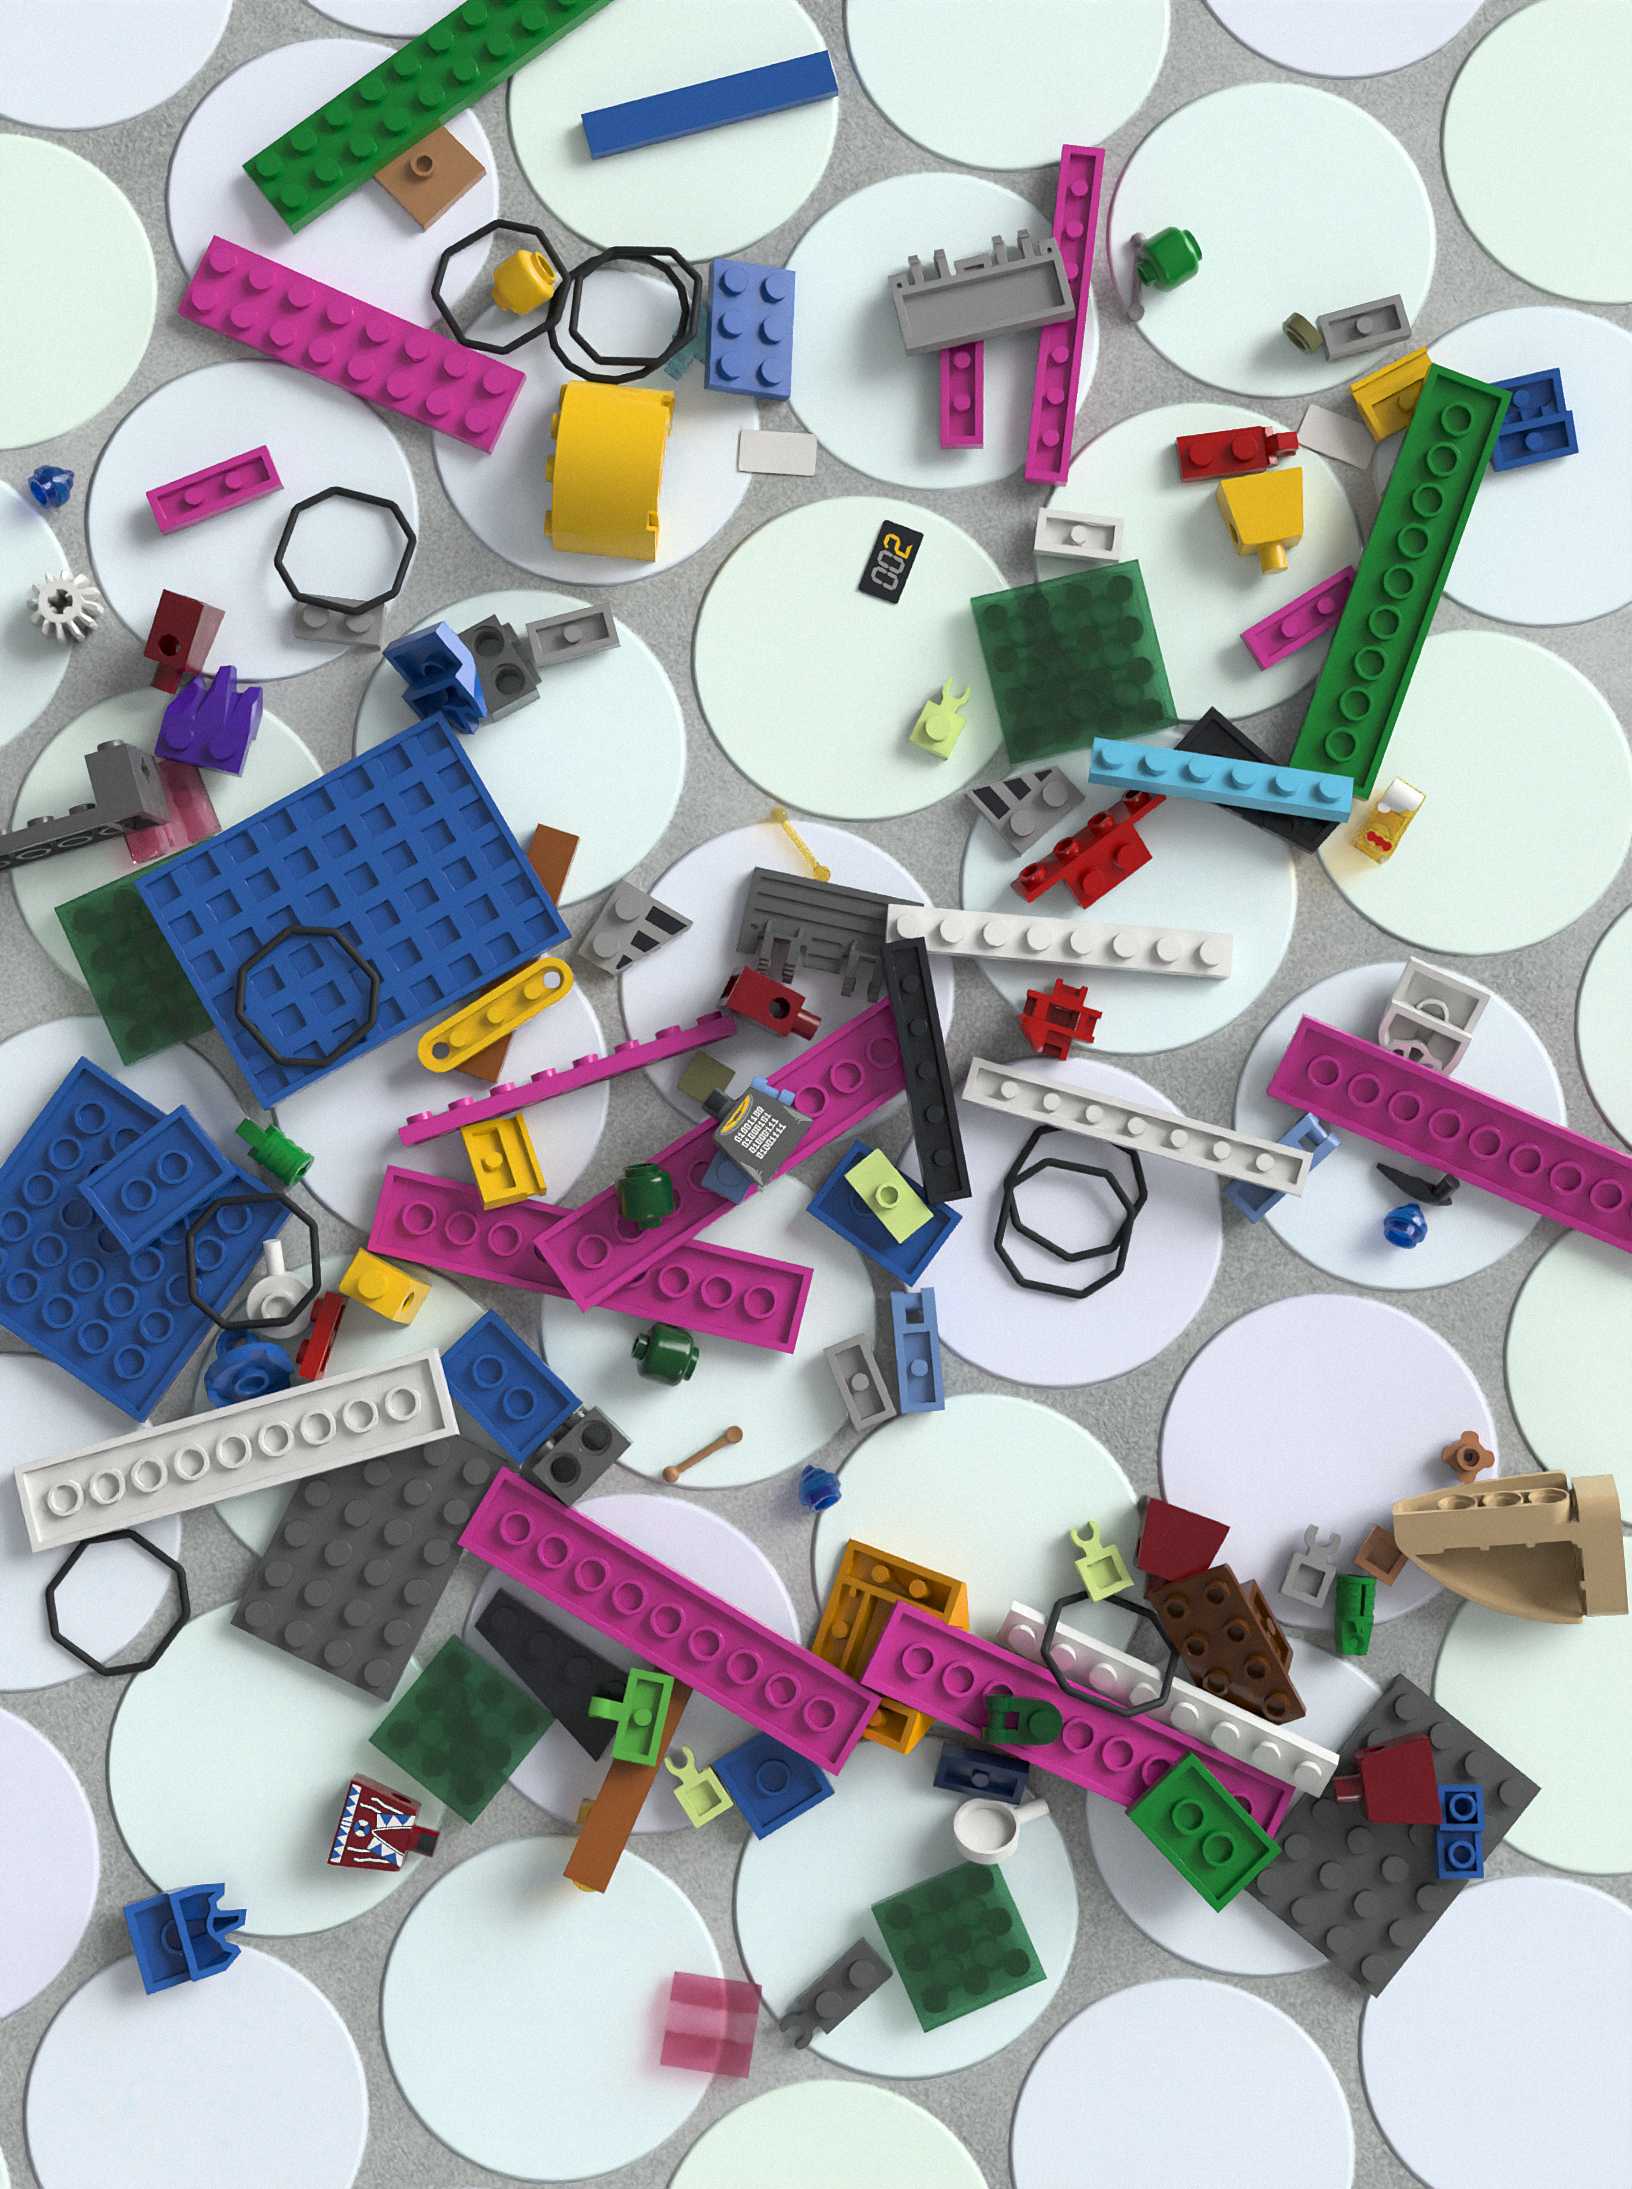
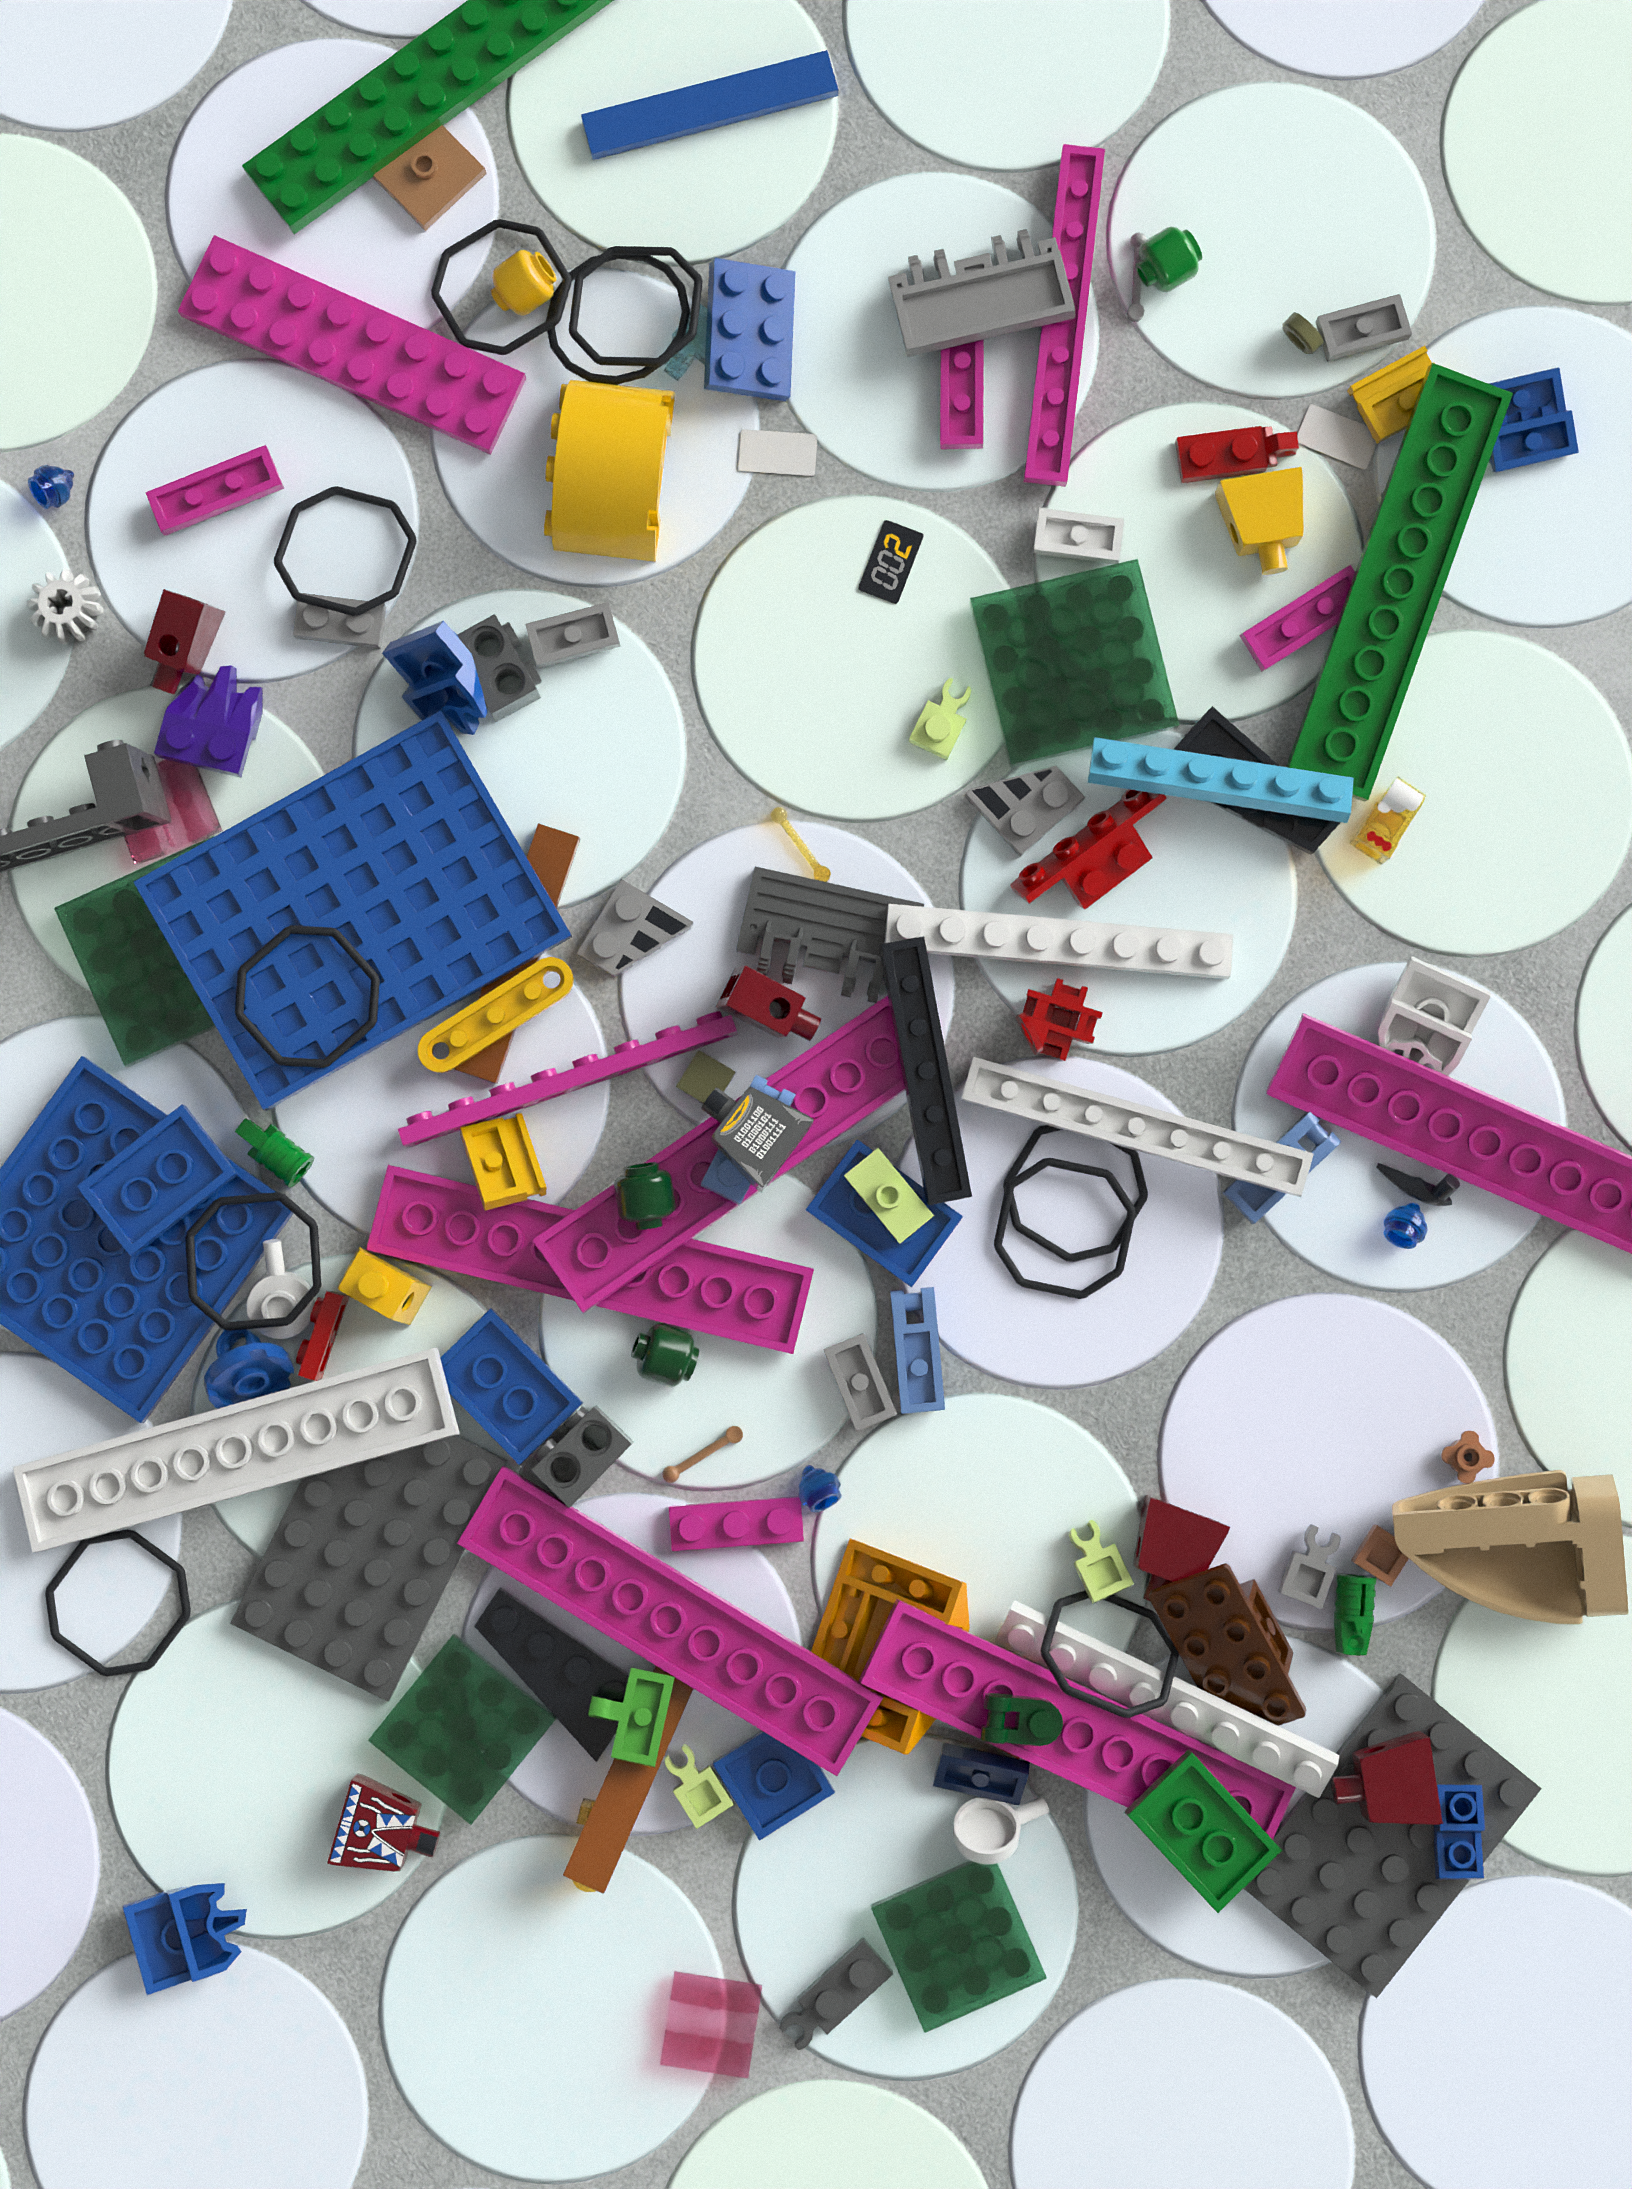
(736, 1523): none -> dark pink plate

